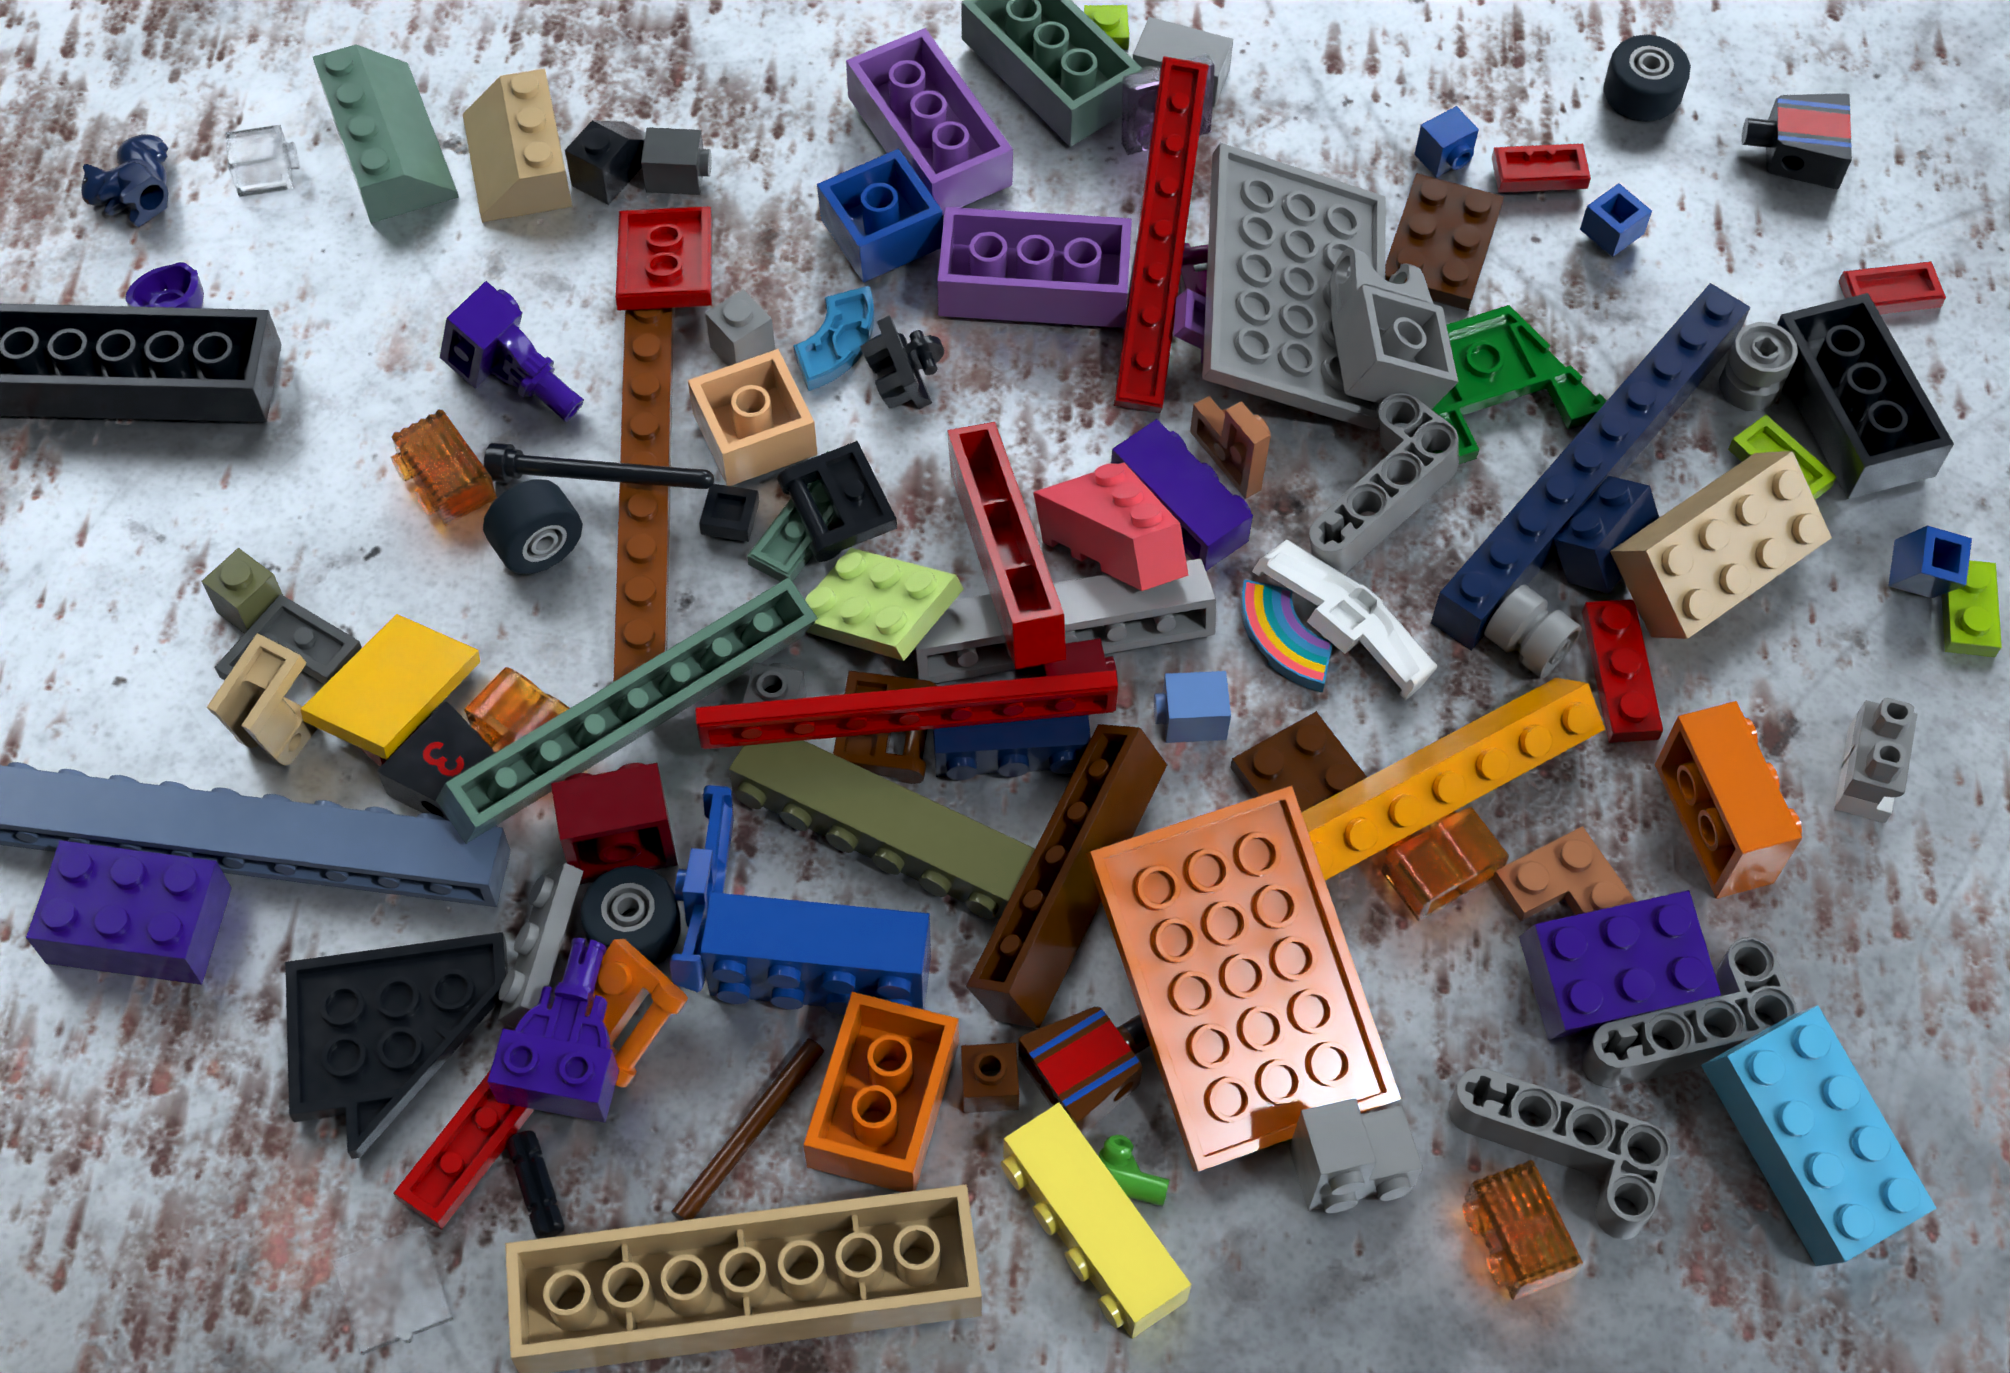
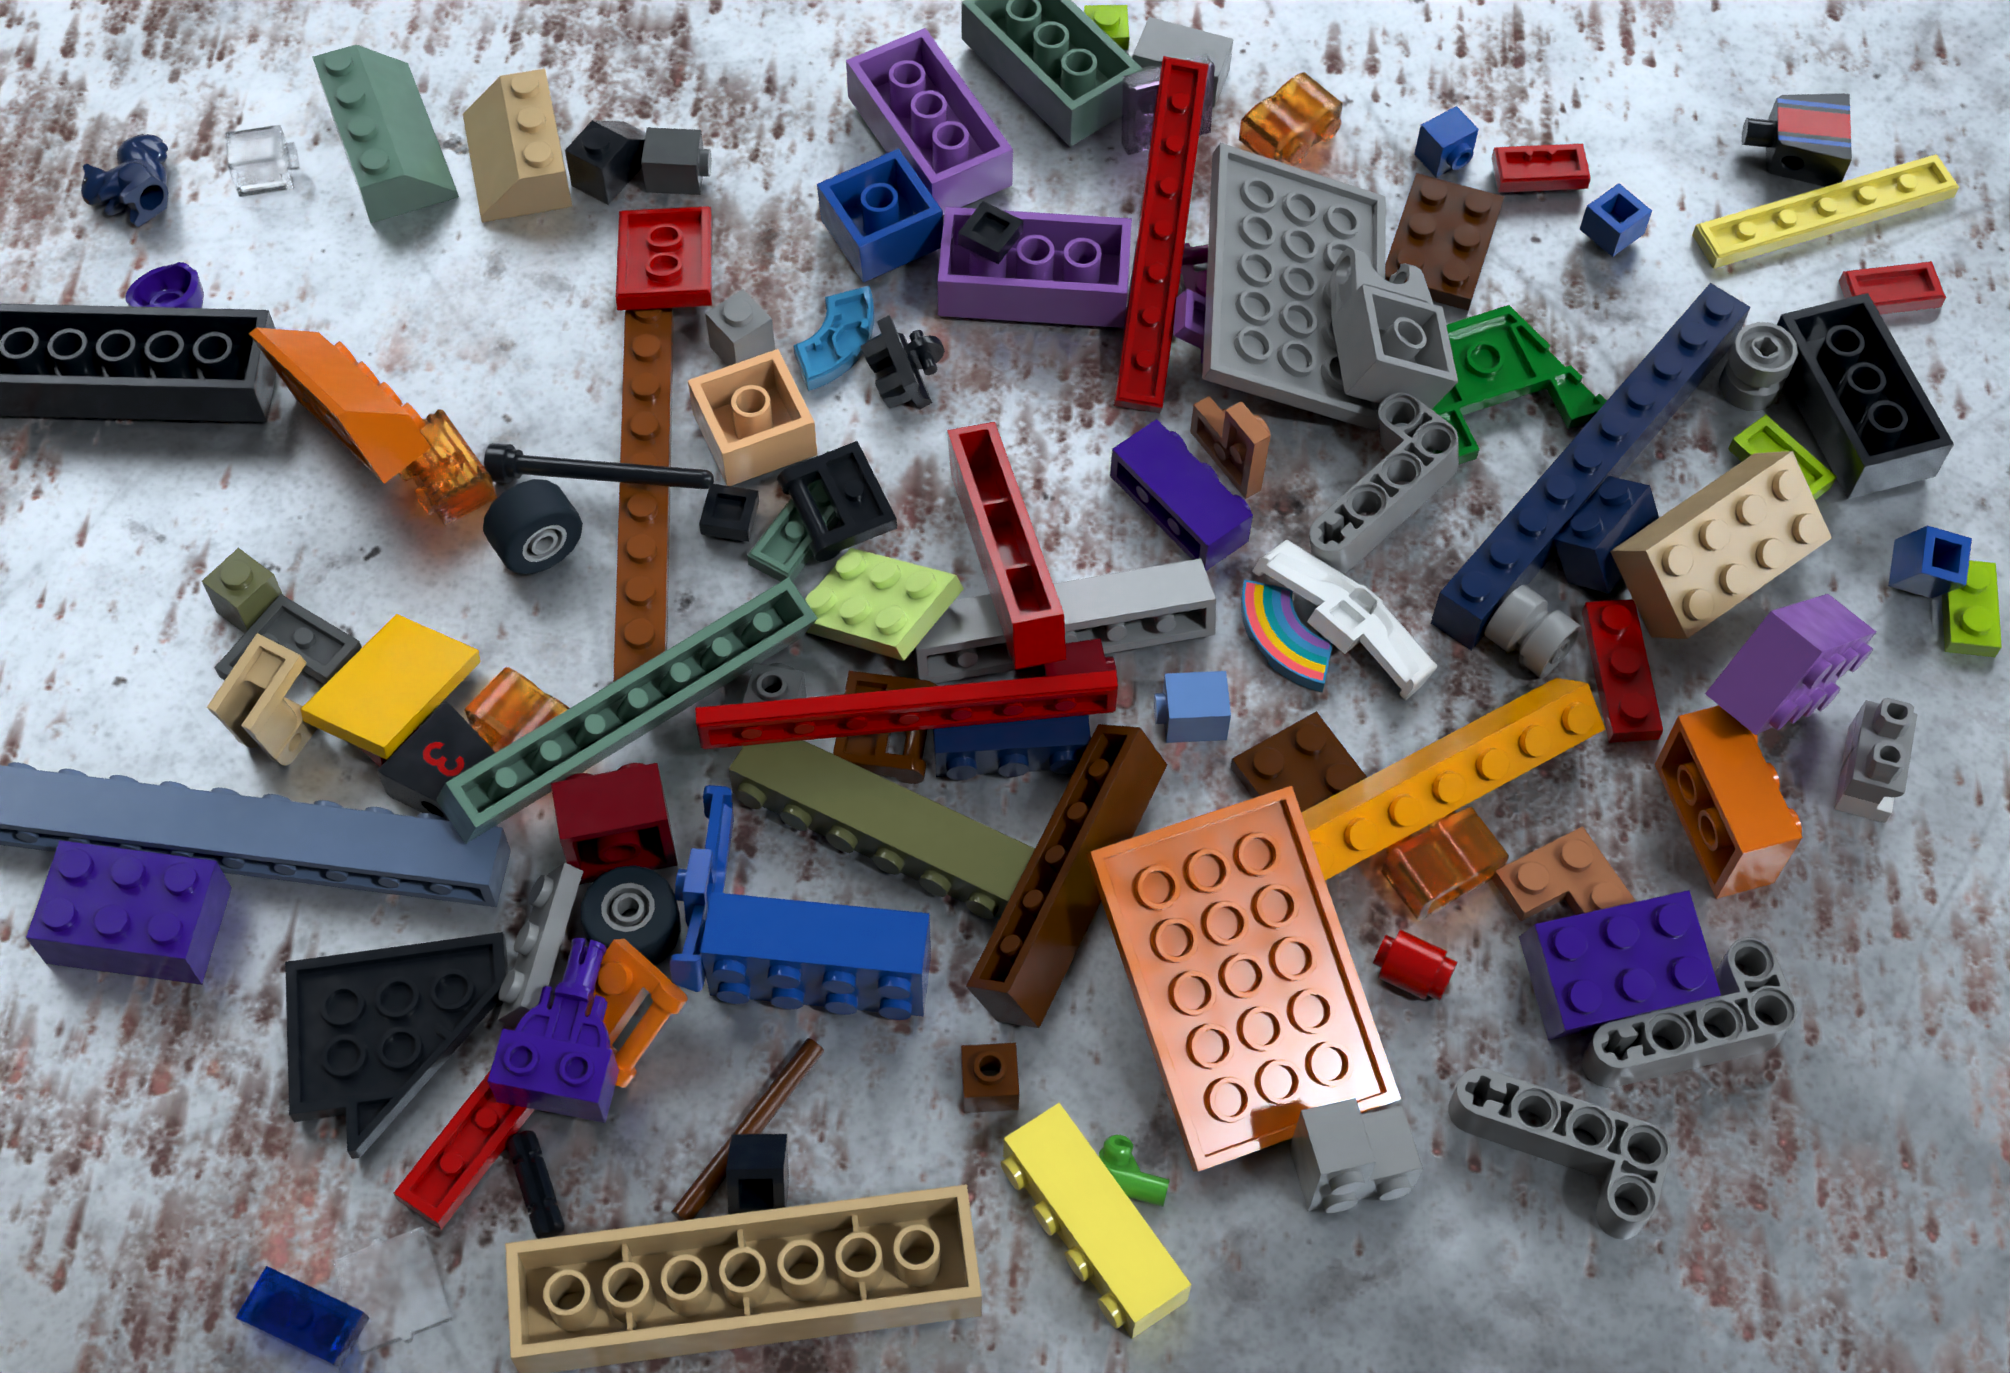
(302, 1317): none -> clear blue plate
(346, 399): none -> orange slope
(486, 339): dark purple brick -> none
(757, 1172): none -> black brick
(882, 1093): orange brick -> none
(990, 232): none -> black plate
(1085, 1063): torso -> none
(1115, 523): coral wedge -> none
(1291, 120): none -> clear orange brick
(1414, 965): none -> red brick
(1521, 1230): clear orange brick -> none
(1646, 77): black wheel -> none
(1792, 664): none -> medium lavender brick
(1818, 1137): medium azure brick -> none
(1824, 211): none -> light yellow tile

